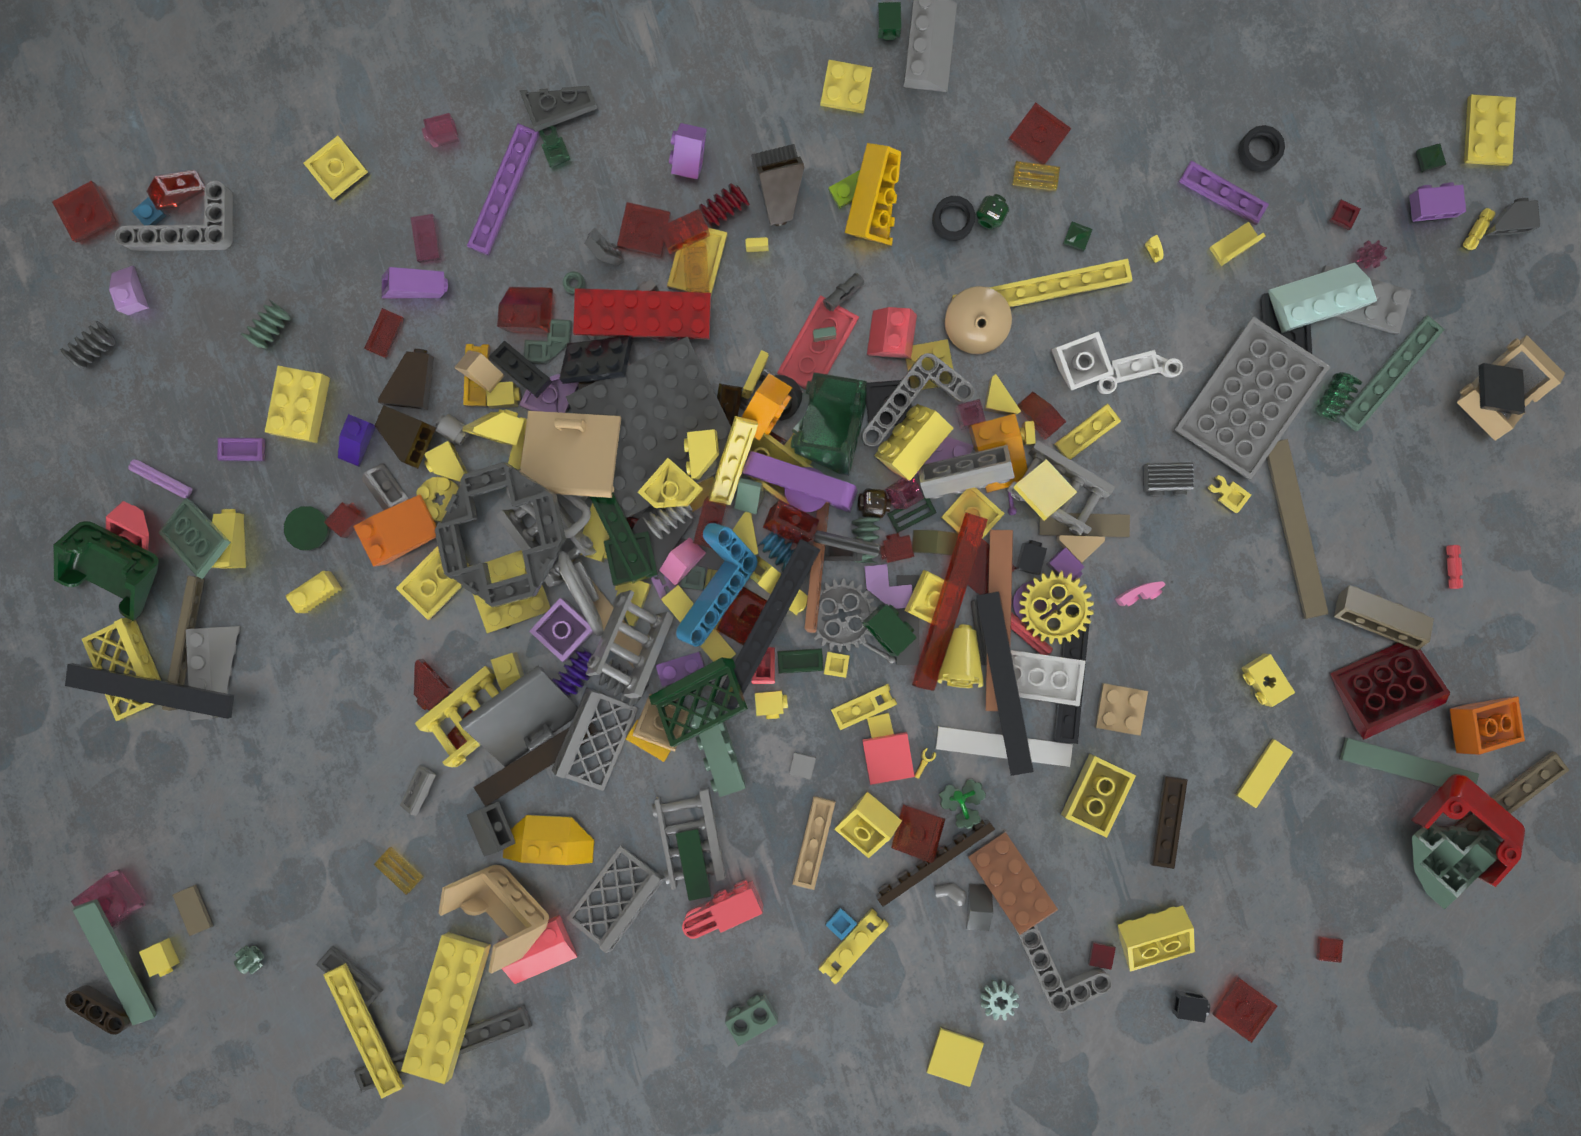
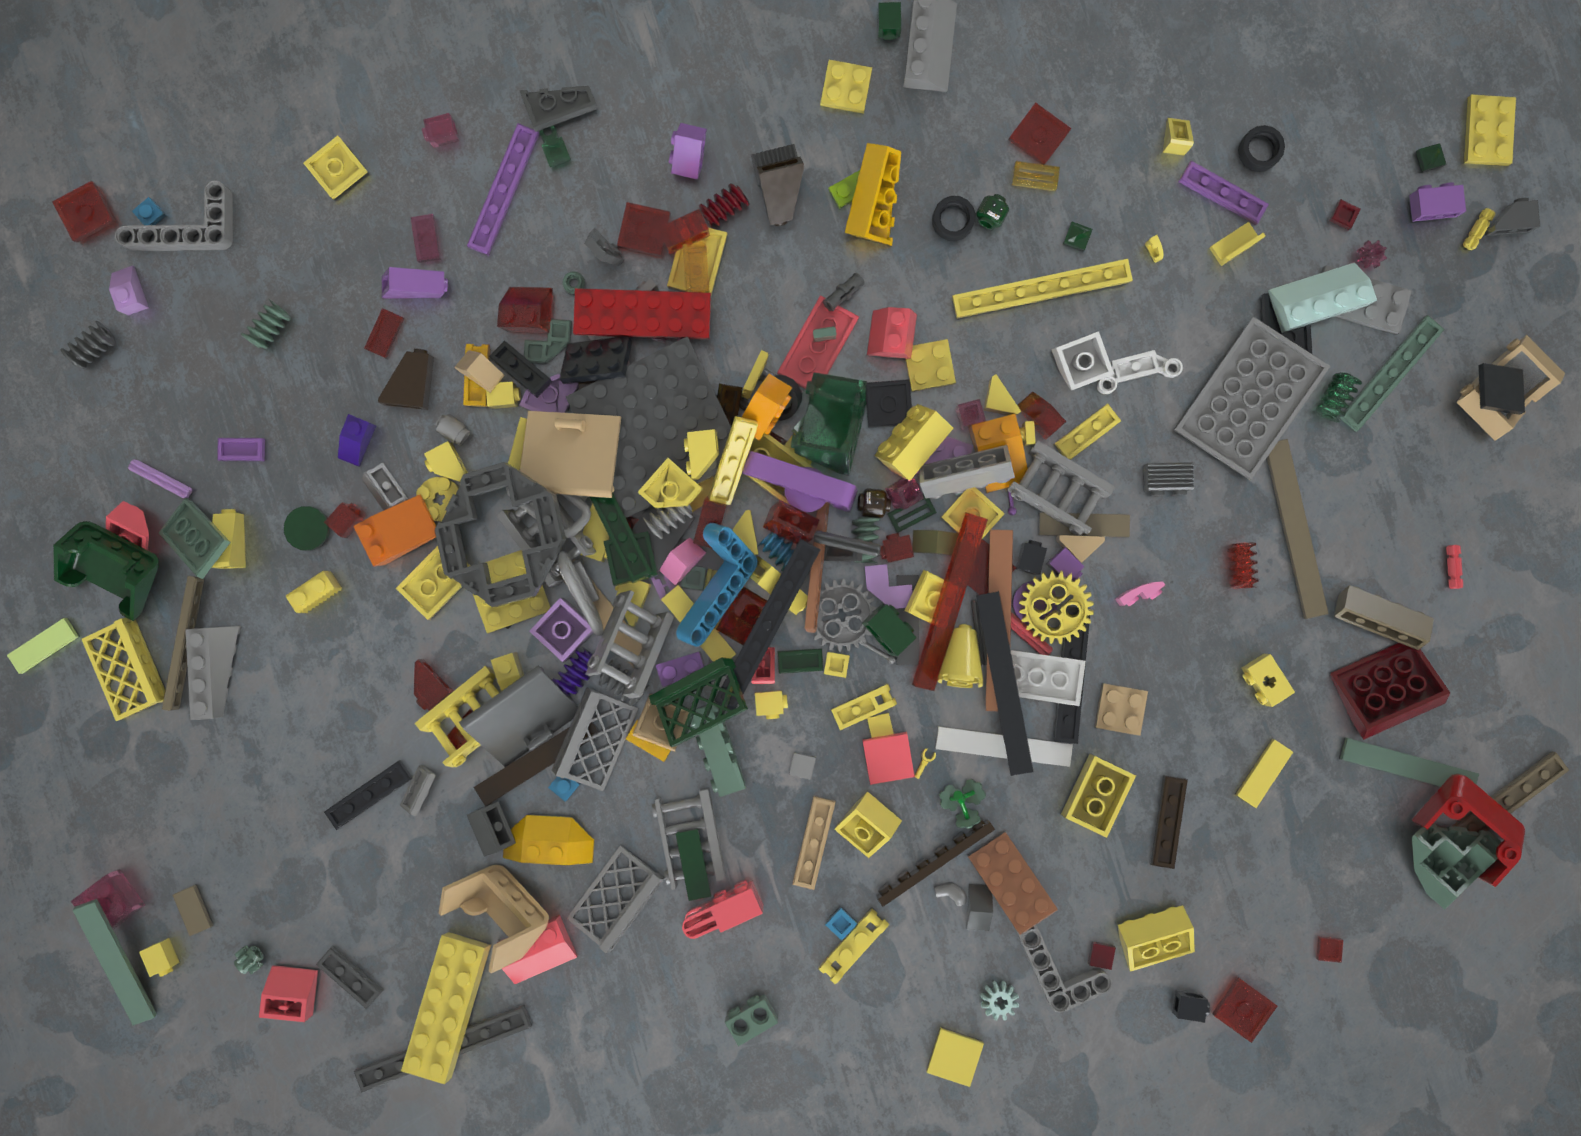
(42, 645): none -> yellowish green tile
(89, 1011): dark brown beam -> none
(149, 690): black tile -> none
(174, 189): clear red slope -> none
(289, 994): none -> coral slope
(297, 404): light yellow brick -> none
(363, 1030): light yellow tile -> none
(368, 795): none -> black tile
(400, 860): clear yellow tile -> none
(404, 435): dark brown slope -> none
(497, 426): light yellow slope -> none
(564, 787): none -> dark azure plate
(749, 496): sand green slope -> none
(757, 244): light yellow tile -> none
(910, 393): light grey beam -> none
(918, 833): clear red tile -> none
(966, 311): tan dish -> none
(1045, 489): light yellow tile -> none
(1177, 137): none -> light yellow slope
(1231, 495): light yellow plate -> none
(1243, 565): none -> clear red piece
(1487, 725): orange slope -> none

